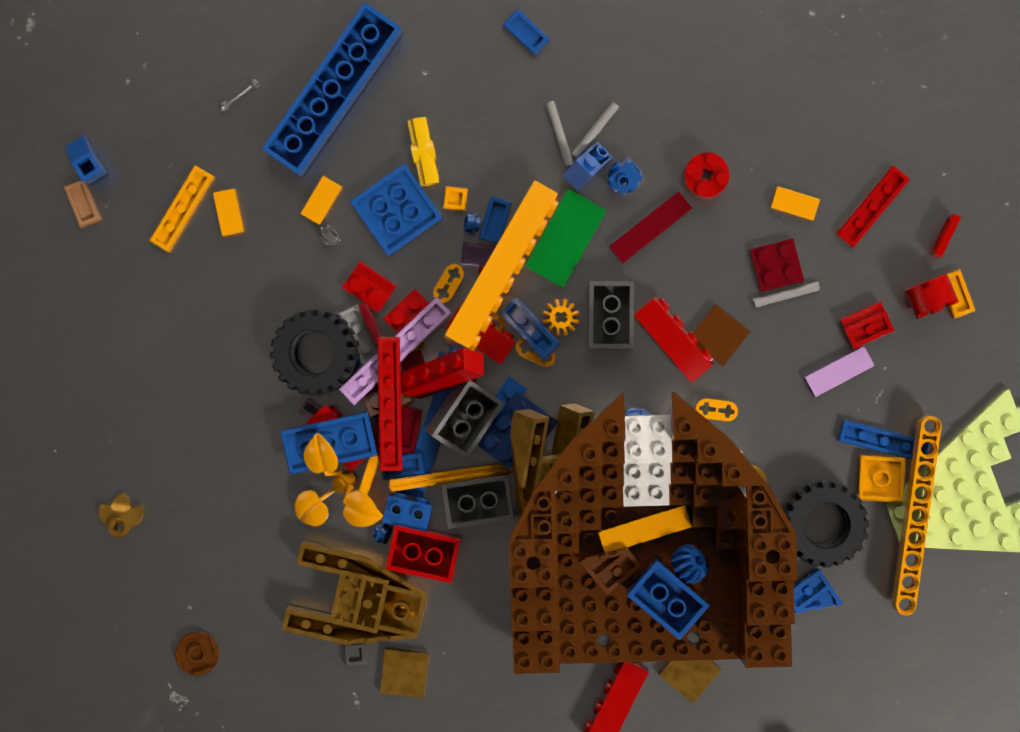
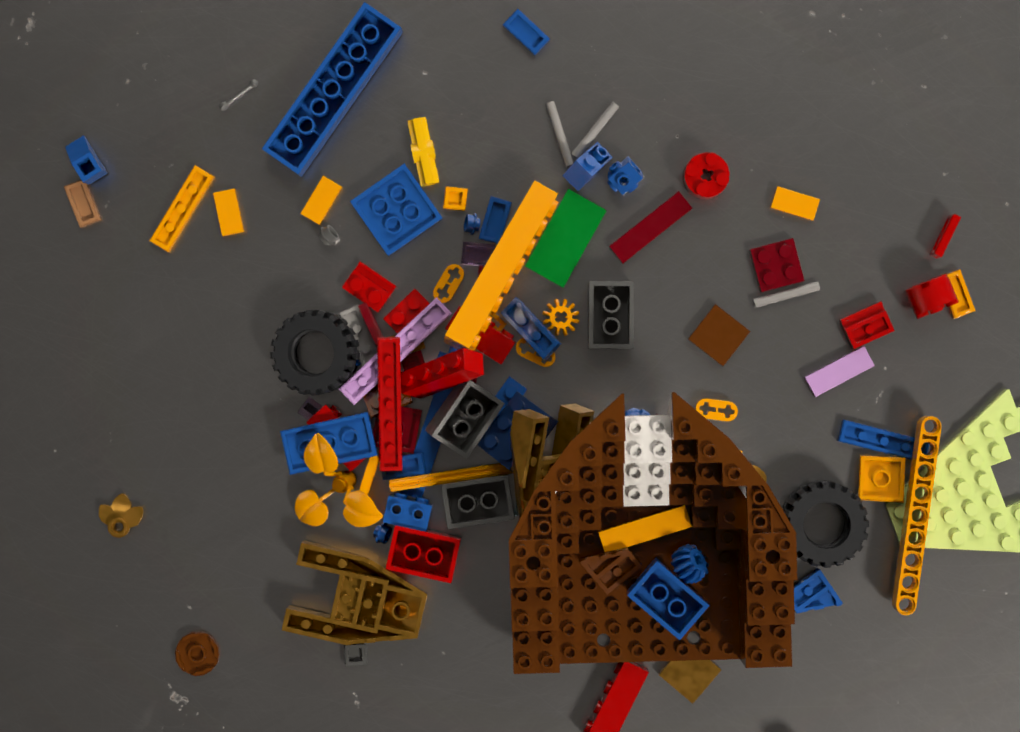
(404, 673): pearl gold tile -> none
(674, 339): red brick -> none
(872, 206): red tile -> none

